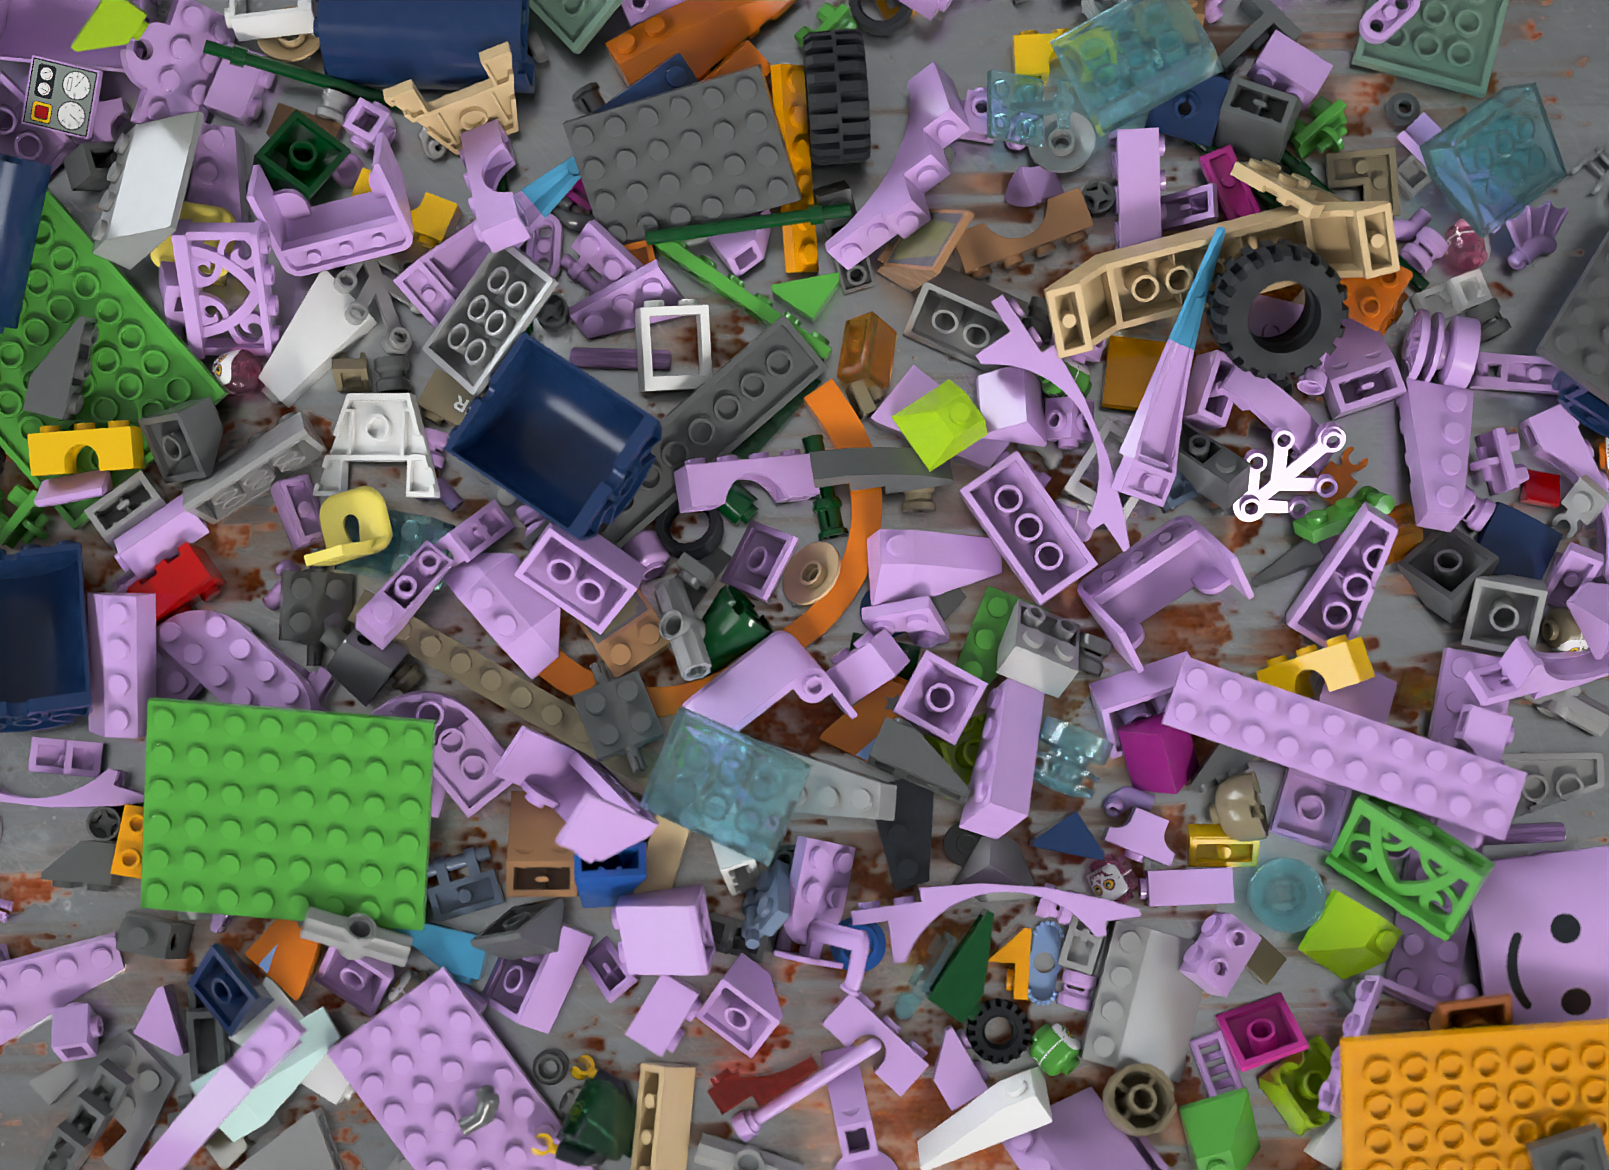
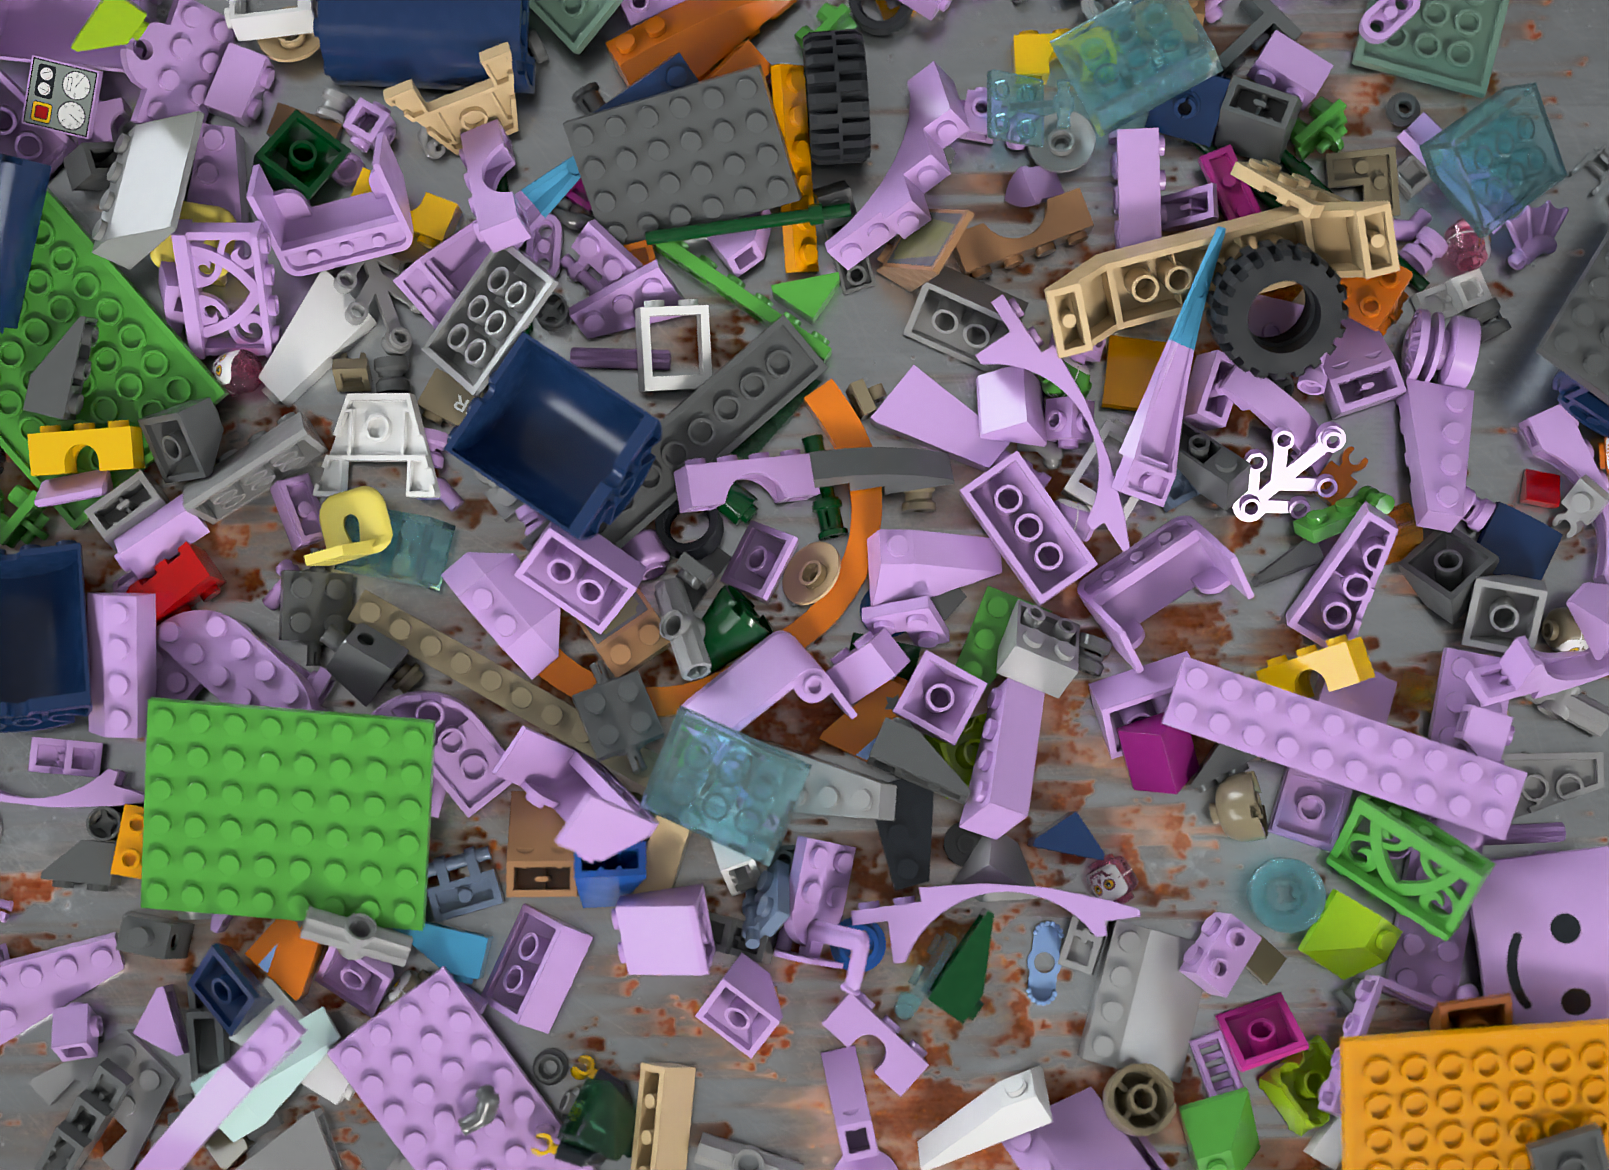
(240, 56): dark green bar -> none
(402, 595): lavender slope -> none
(476, 533): lavender hinge -> none
(524, 931): dark grey slope -> none
(607, 970): lavender slope -> none
(663, 1013): lavender brick -> none
(733, 1087): clear red slope -> none
(748, 1123): lavender piece -> none
(867, 350): clear orange panel -> none
(941, 424): lime slope -> none
(955, 1072): lavender slope -> none
(1015, 951): light orange slope -> none
(1020, 1031): black tyre -> none
(1039, 318): dark grey wheel -> none
(1048, 909): lavender wheel -> none
(1055, 1049): bright green head -> none
(1069, 757): clear light blue wheel -> none
(1073, 997): lavender wheel -> none
(1100, 192): dark grey wheel -> none
(1125, 798): lavender arm -> none
(1141, 837): lavender brick -> none
(1186, 886): lavender brick -> none
(1213, 848): yellow slope -> none
(1497, 462): lavender hips -> none
(1514, 373): lavender plate -> none
(1570, 571): lavender slope -> none

